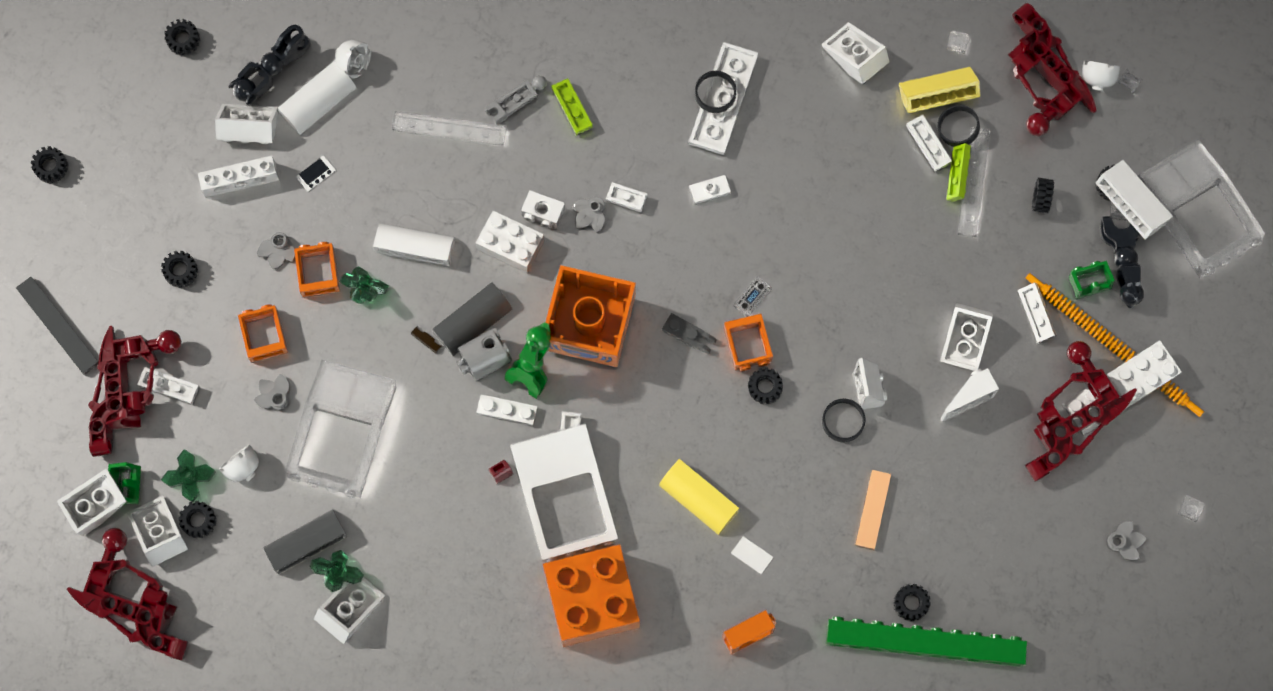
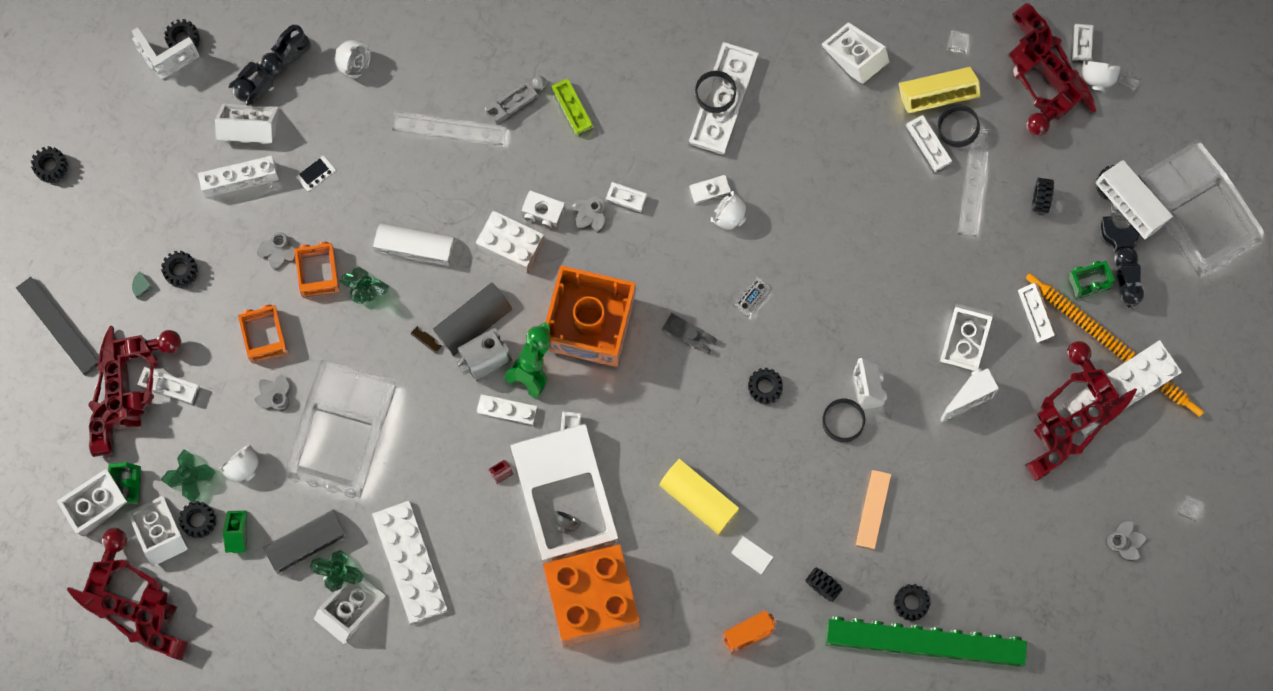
(140, 285): none -> sand green tile
(168, 61): none -> white bracket
(235, 531): none -> green slope
(316, 98): white brick -> none
(409, 562): none -> white plate
(566, 522): none -> dark grey piece
(730, 212): none -> white cylinder
(743, 324): orange window -> none
(824, 584): none -> black tyre
(958, 172): lime plate -> none
(1082, 42): none -> white plate

